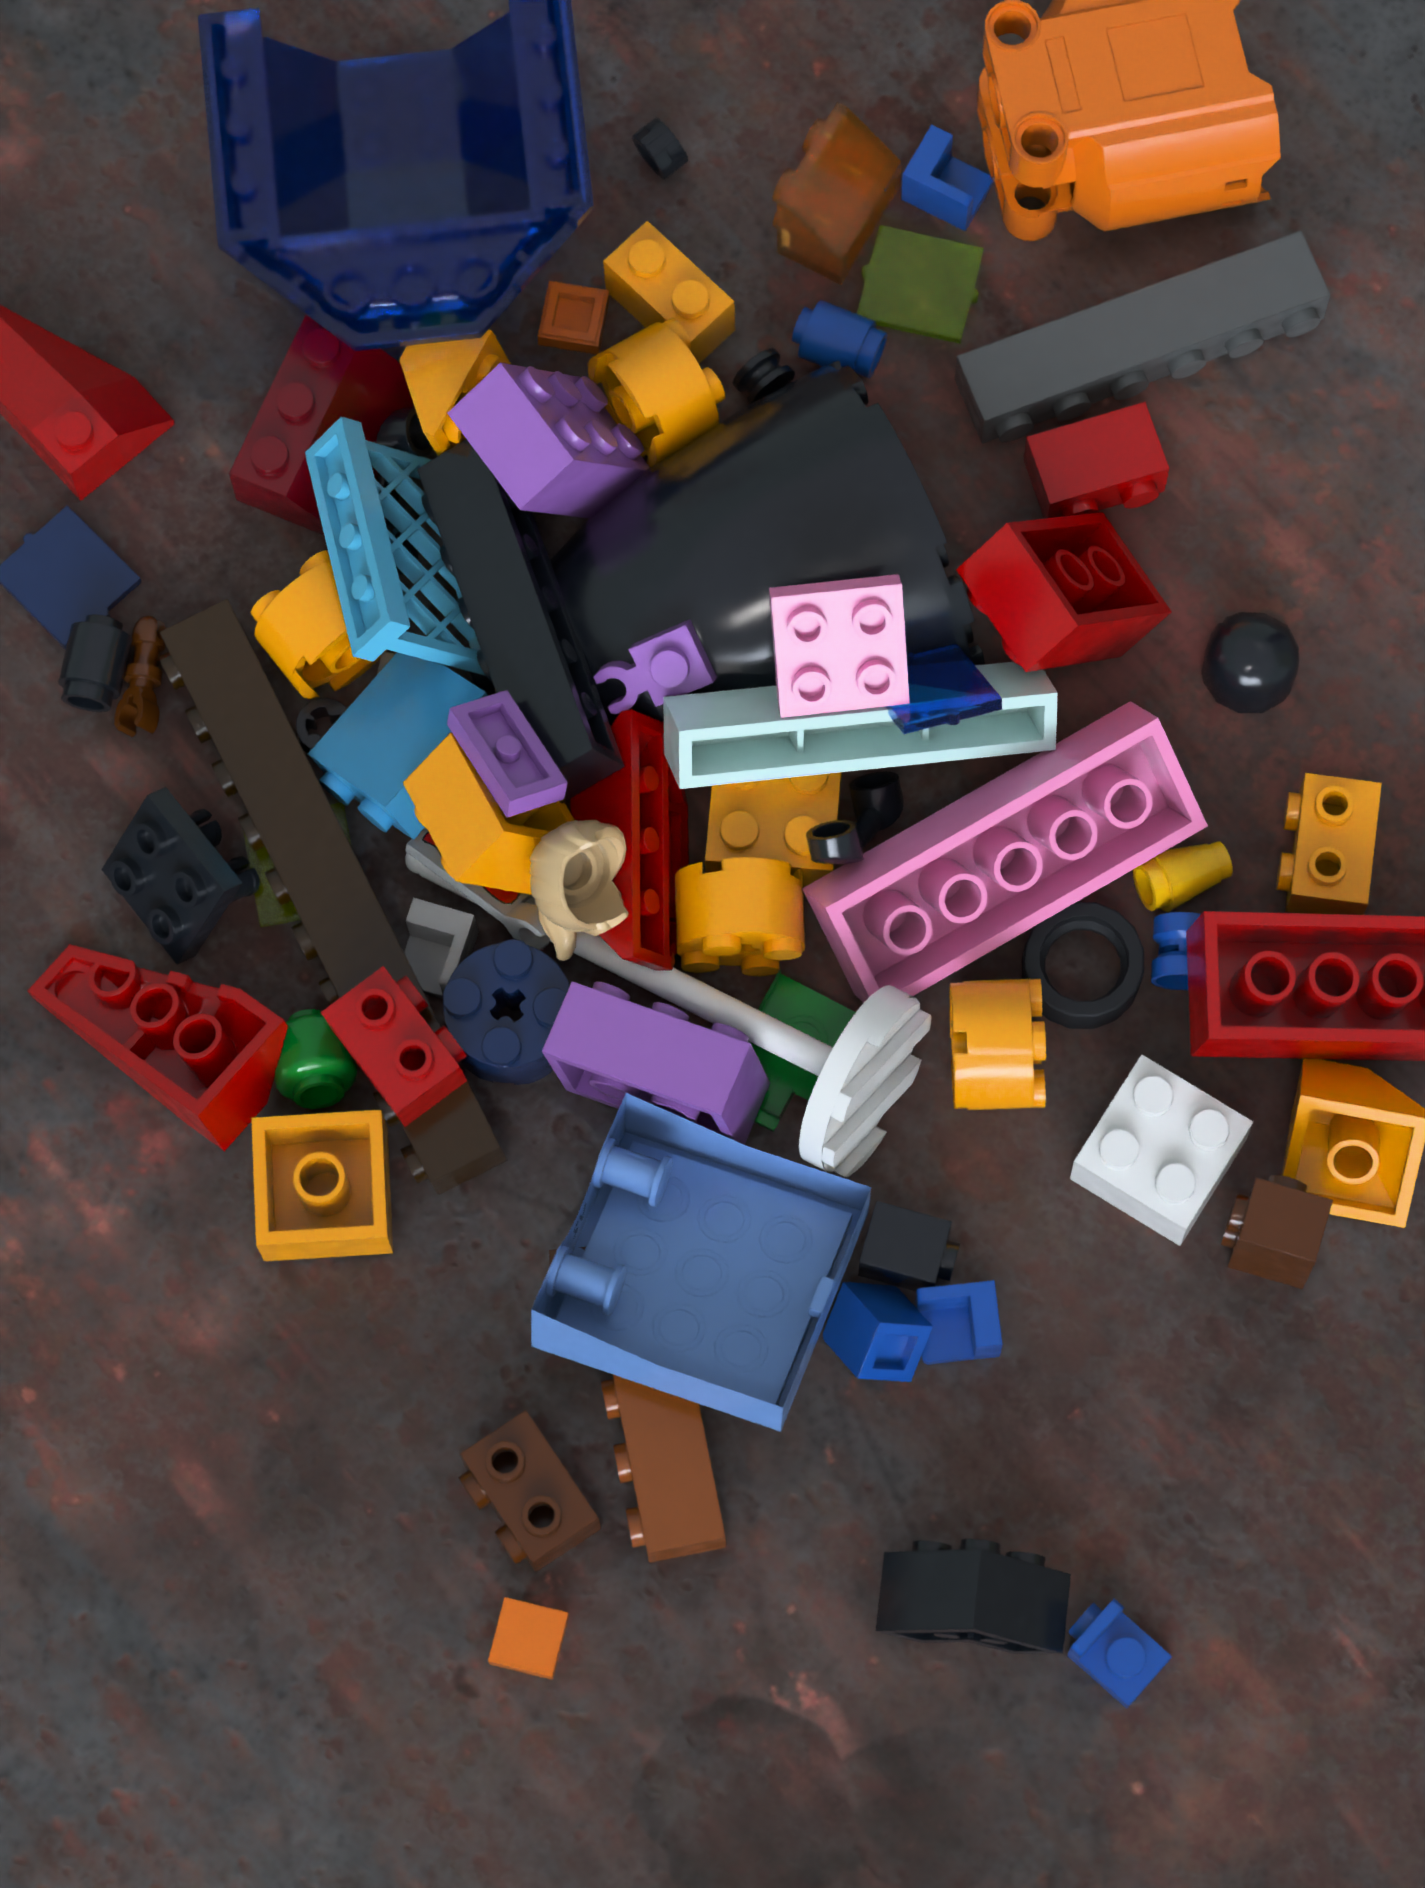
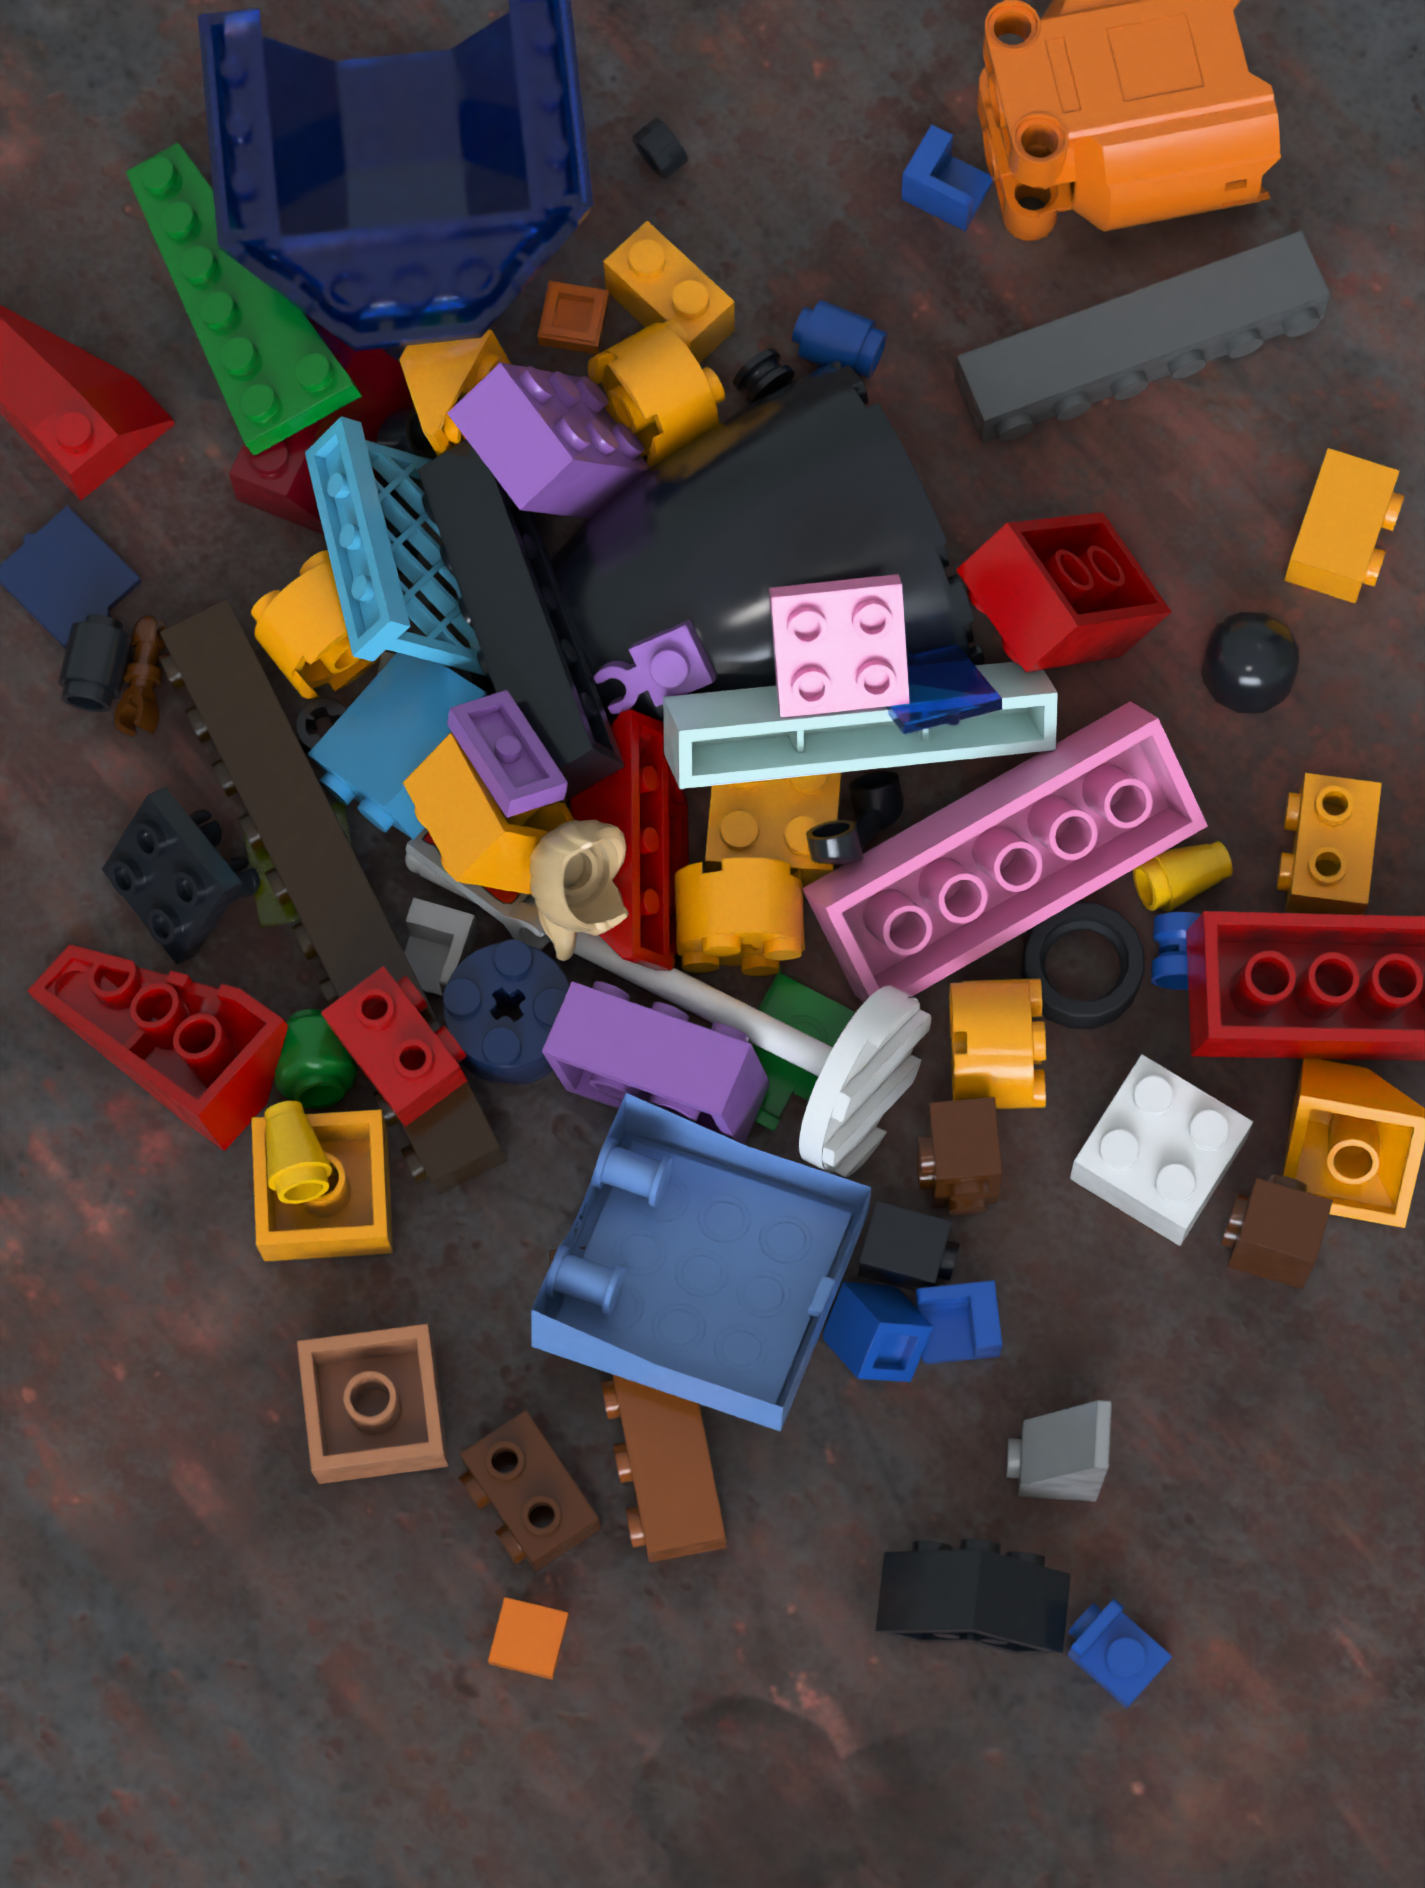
(256, 341): none -> green wing
(294, 1155): none -> yellow cone
(372, 1404): none -> nougat brick
(834, 195): clear orange slope -> none
(920, 284): clear neon green piece -> none
(961, 1155): none -> reddish brown brick
(1062, 1453): none -> light grey slope
(1097, 463): red brick -> none
(1342, 526): none -> light orange brick

